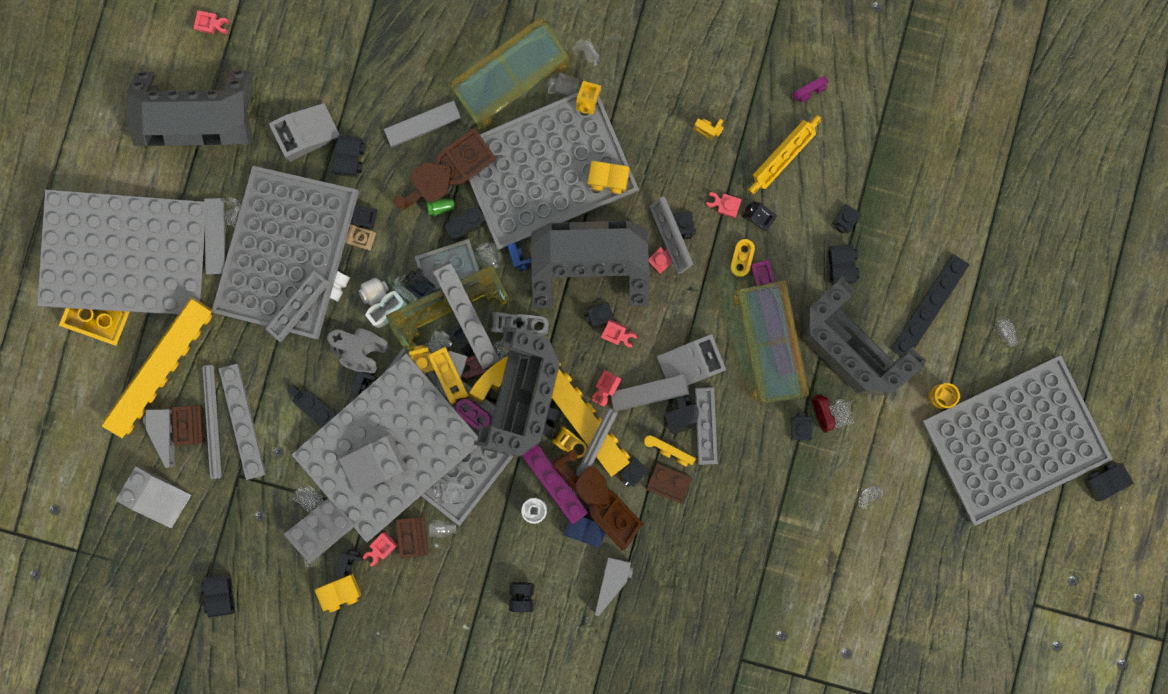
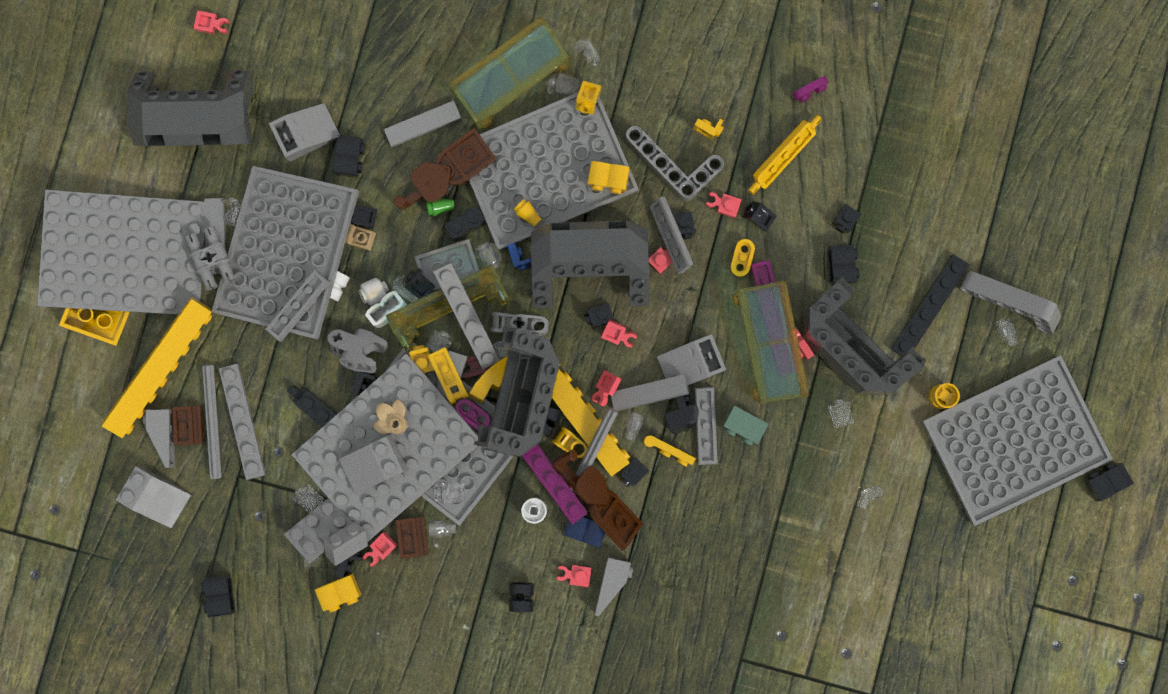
(201, 255): none -> light grey pin
(345, 543): none -> light grey brick
(388, 416): none -> tan plate
(461, 340): black bracket -> none
(527, 212): none -> yellow cone
(578, 575): none -> coral plate
(634, 423): none -> clear cone
(669, 483): reddish brown plate -> none
(671, 167): none -> light grey beam
(744, 425): none -> sand green brick
(801, 427): black bracket -> none
(805, 350): none -> coral plate
(821, 407): dark red plate -> none
(1042, 311): none -> light grey beam

